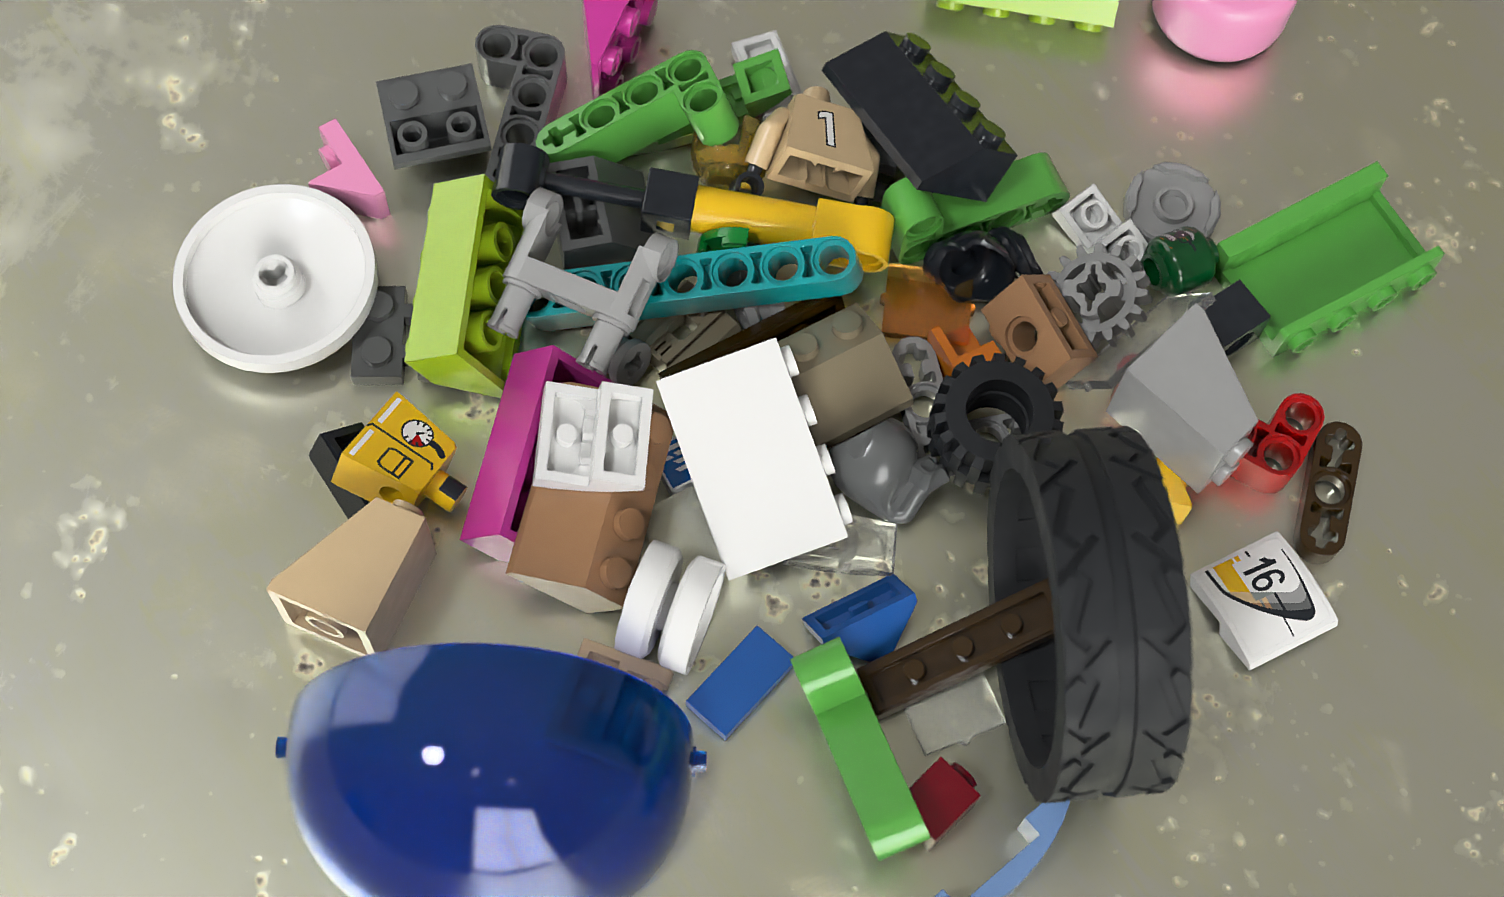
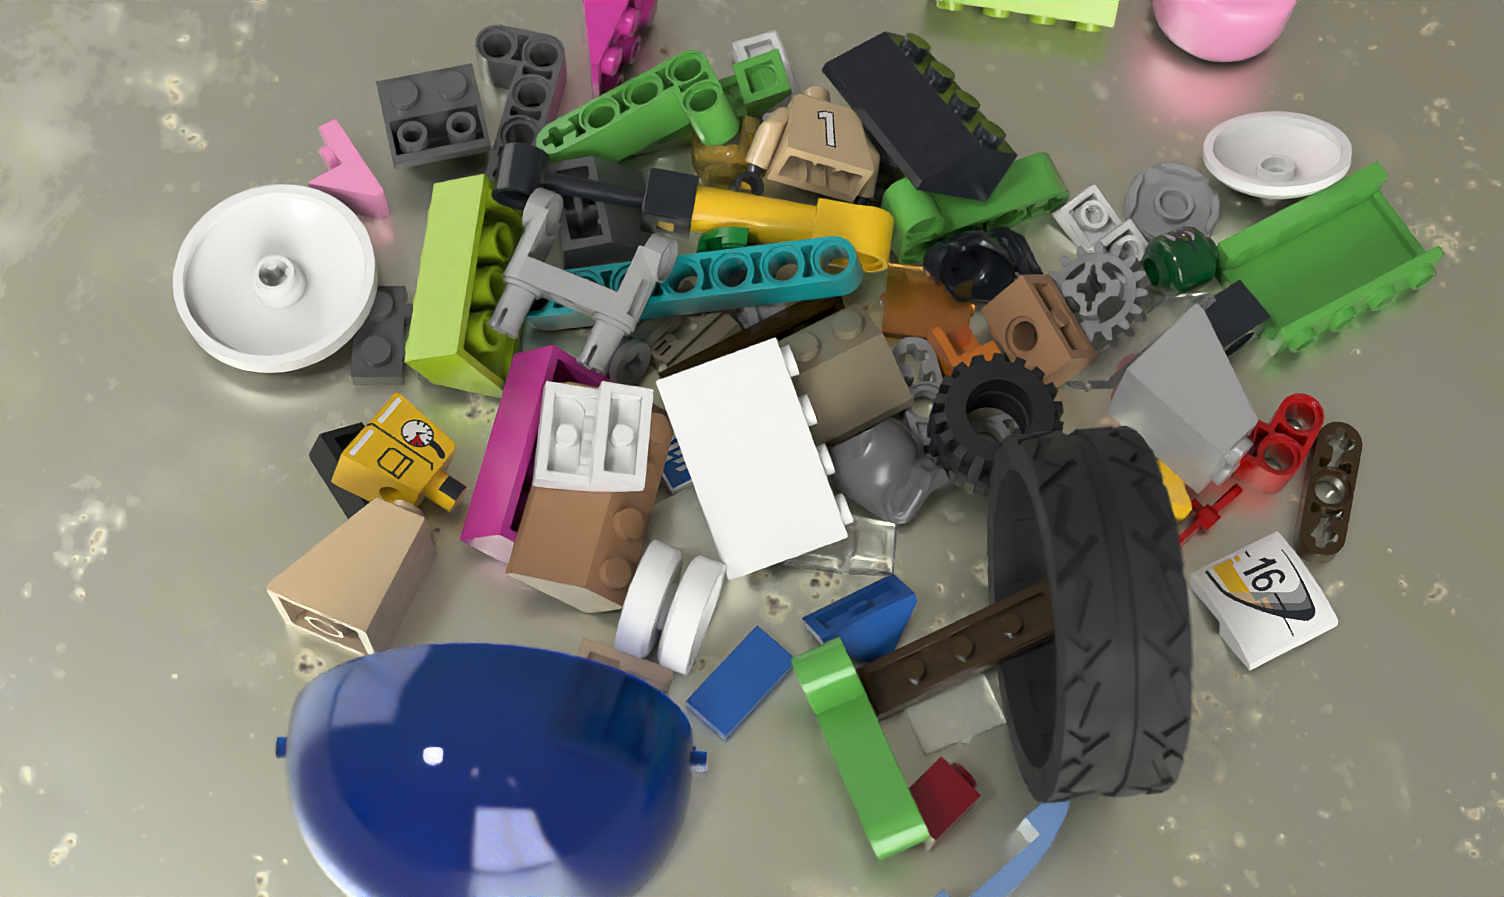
(1208, 515): none -> red piece
(1277, 154): none -> white dish

